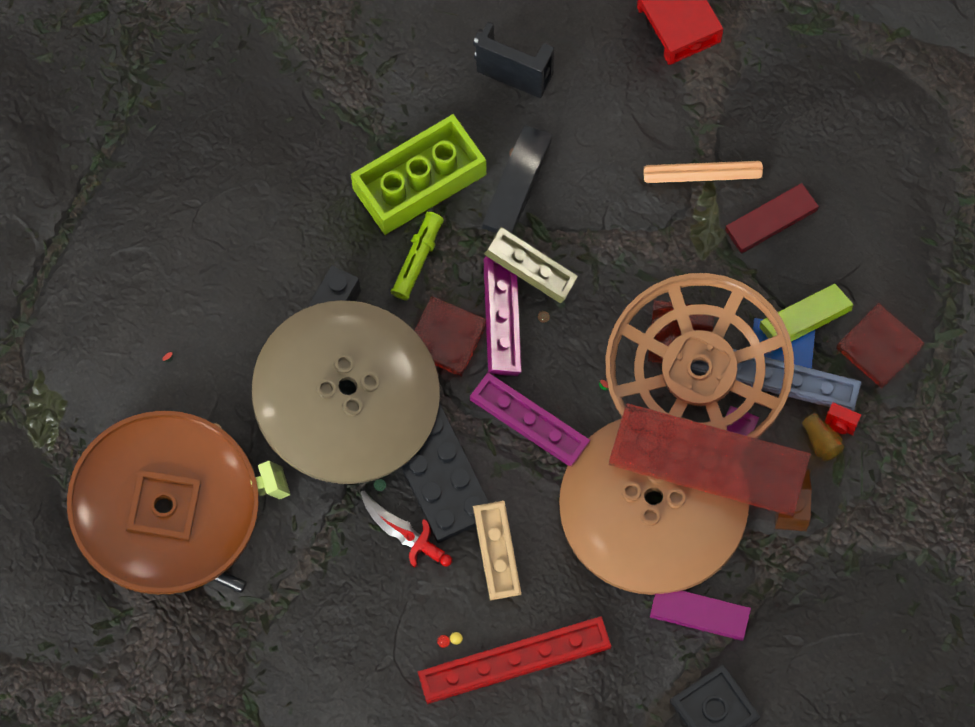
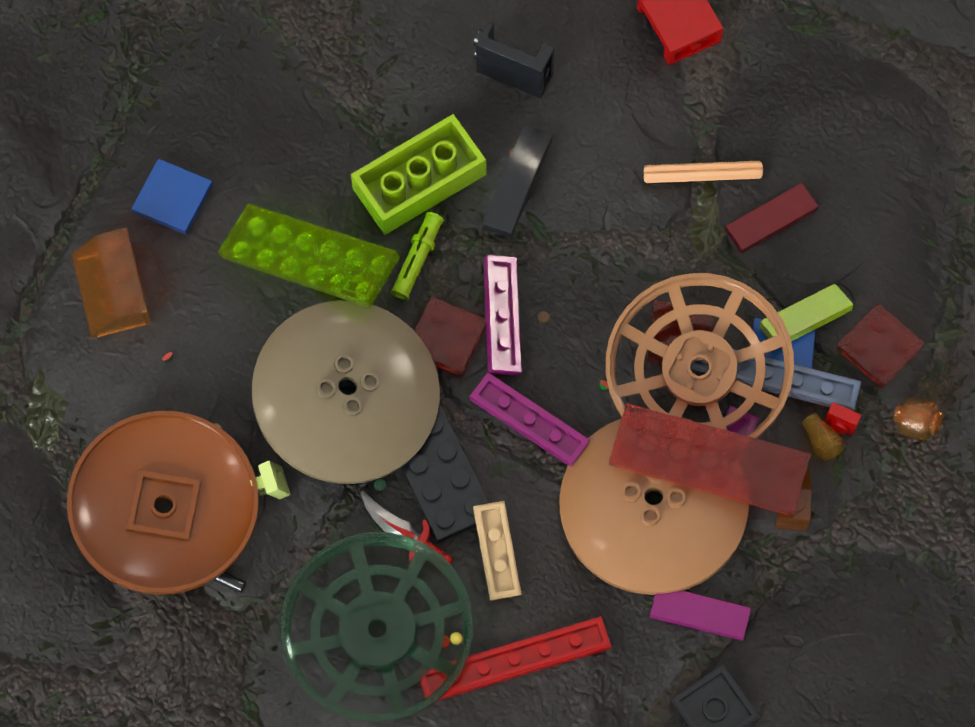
(110, 284): none -> clear orange slope
(172, 196): none -> blue tile
(309, 255): none -> clear neon green plate
(371, 608): none -> clear green dish
(530, 265): plate -> none
(918, 418): none -> clear orange head

